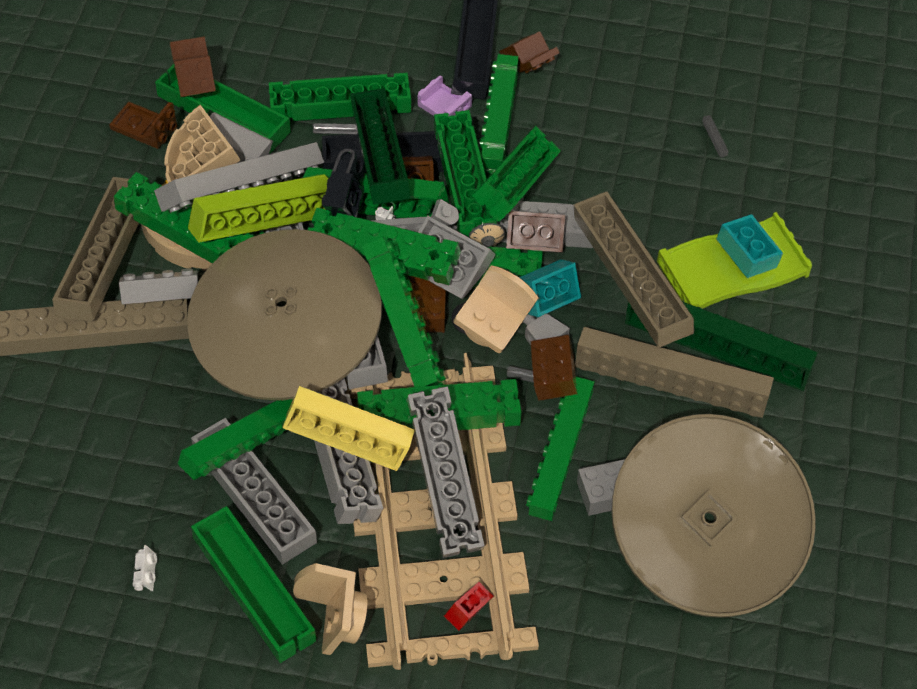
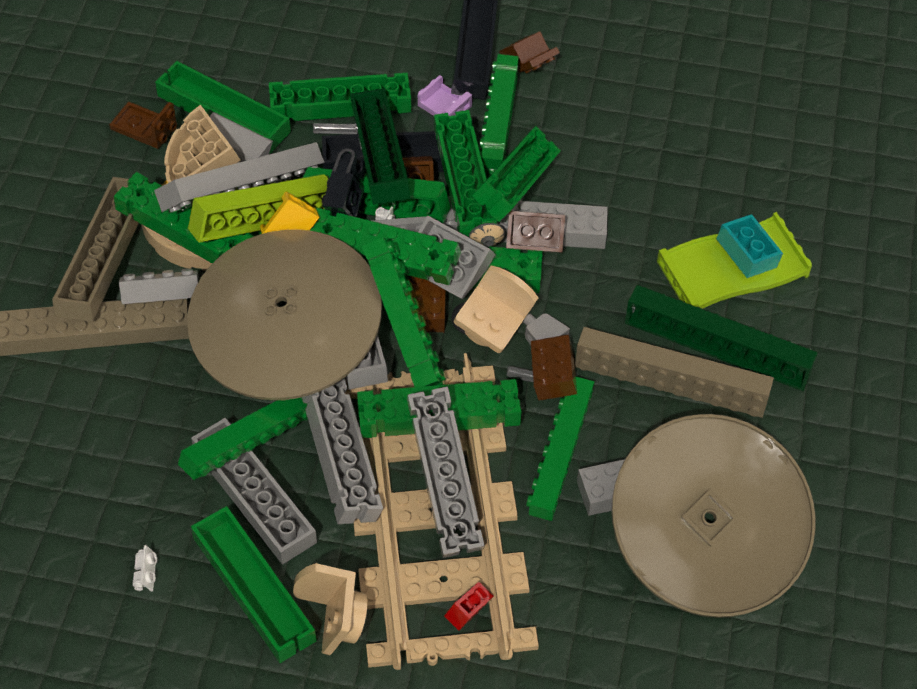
(192, 66): reddish brown bracket -> none
(291, 215): none -> yellow panel
(348, 428): light yellow brick -> none
(445, 213): light grey plate -> none
(554, 286): teal brick -> none
(633, 270): dark tan brick -> none
(715, 136): dark grey axle -> none

